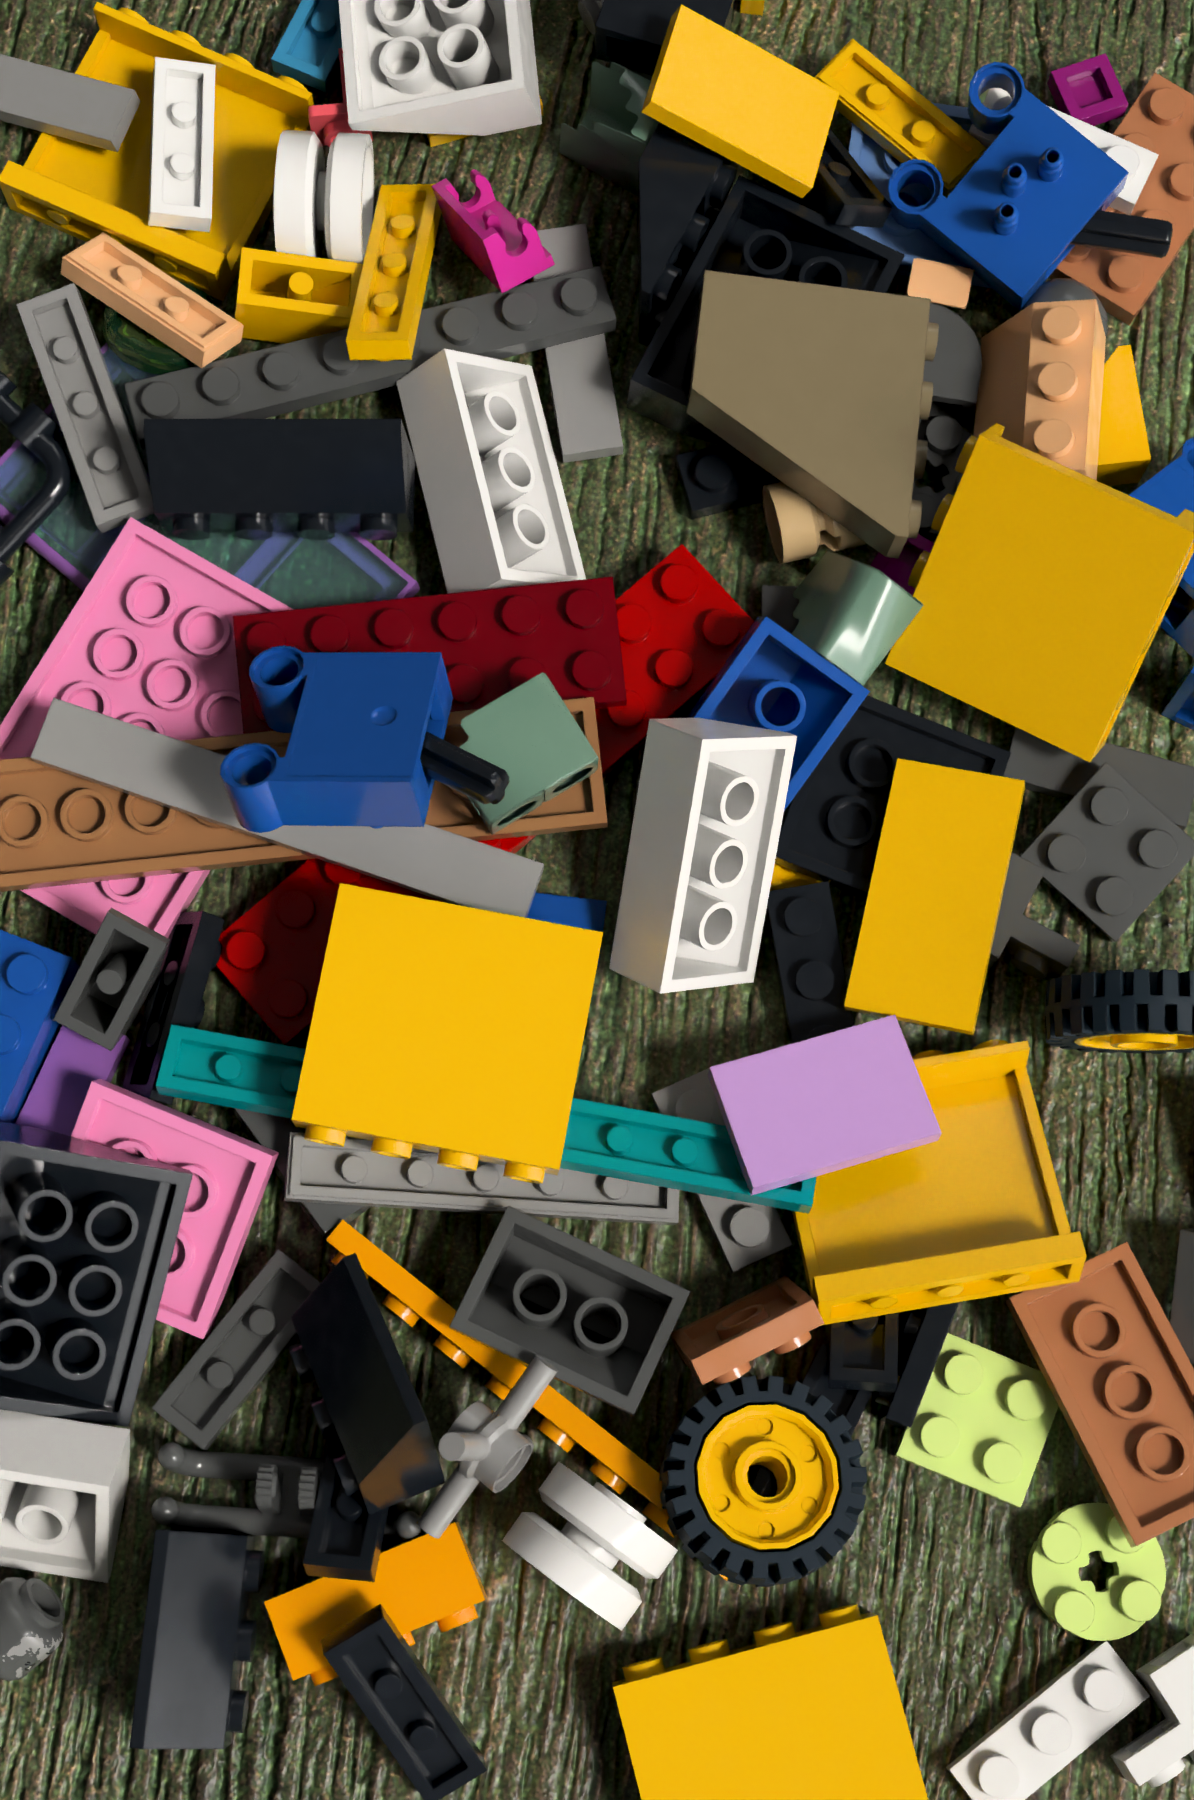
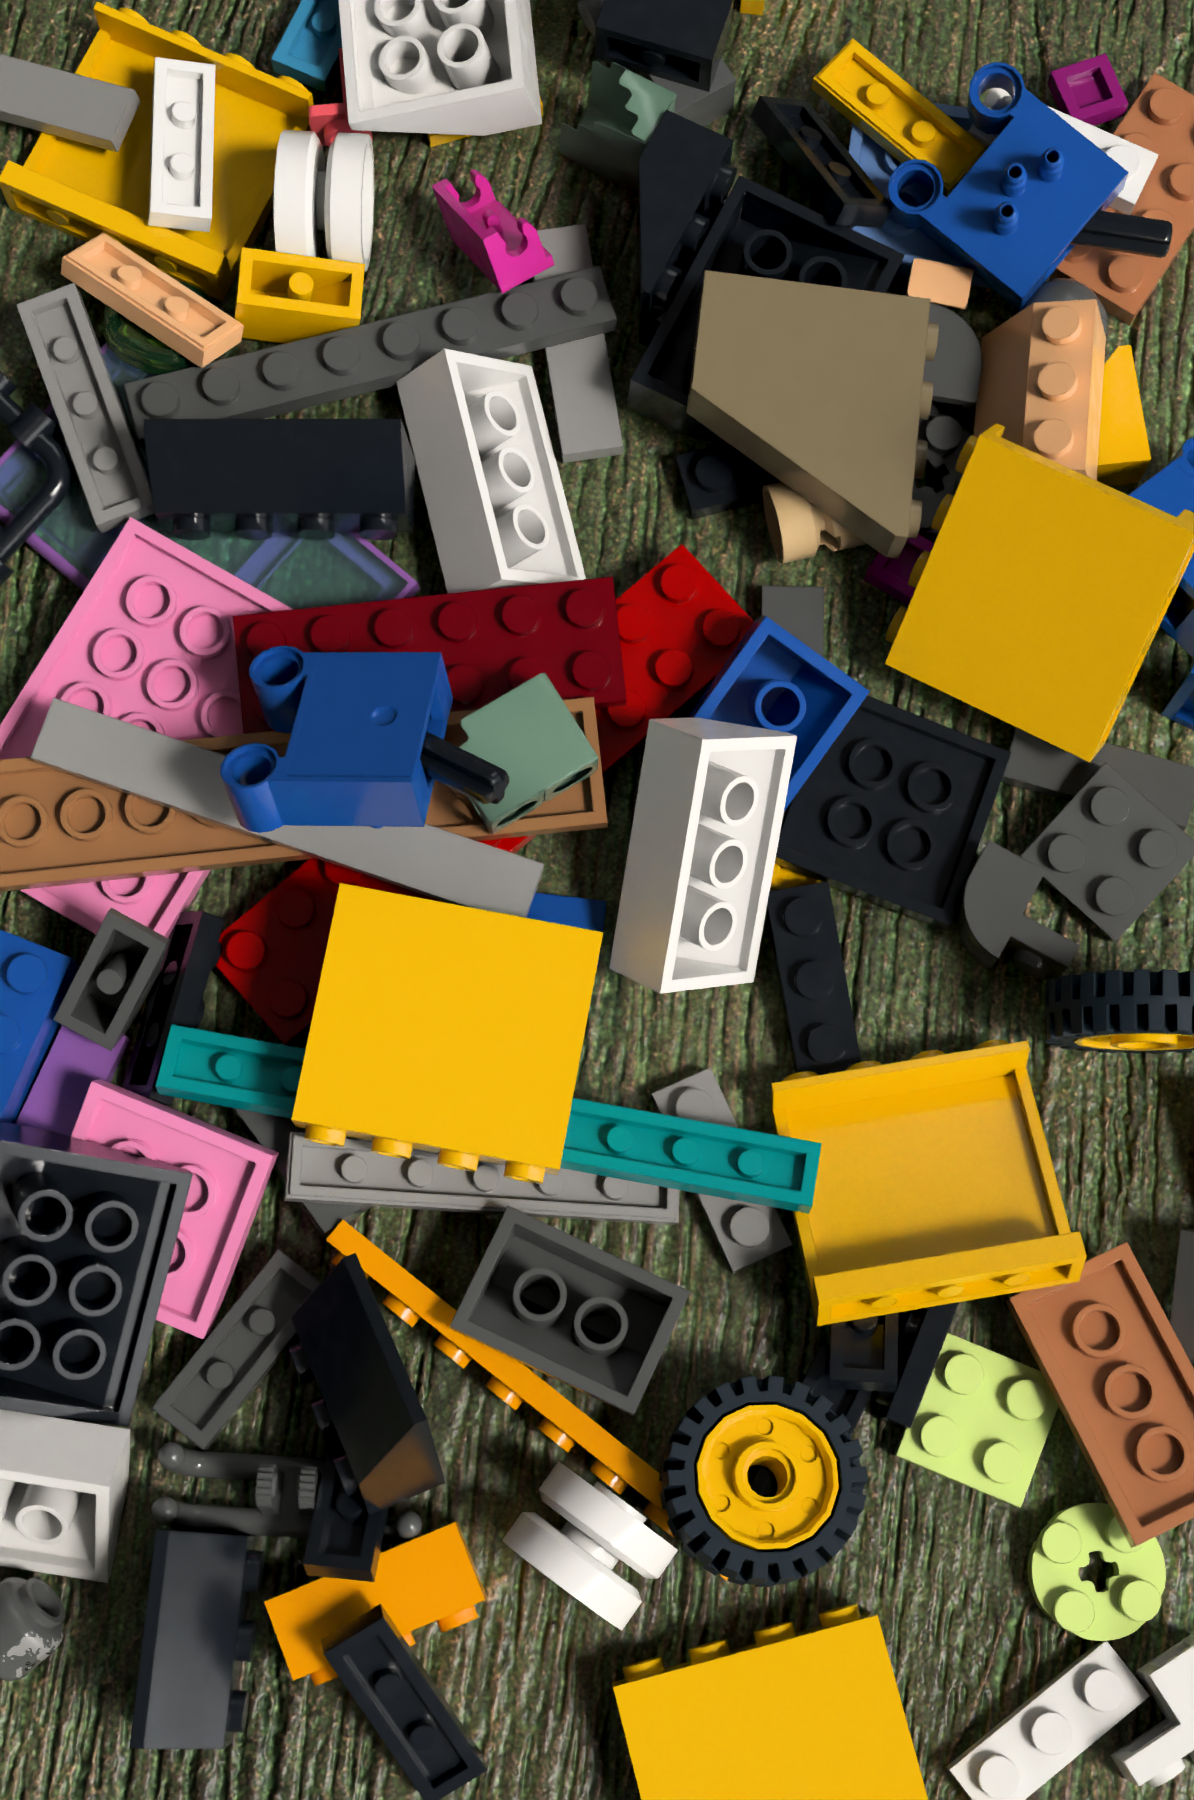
(394, 274): yellow plate -> none
(486, 1446): light grey bar -> none
(741, 101): yellow tile -> none
(762, 1321): nougat plate -> none
(823, 1104): lavender tile -> none
(851, 614): sand green piece -> none
(935, 896): yellow tile -> none

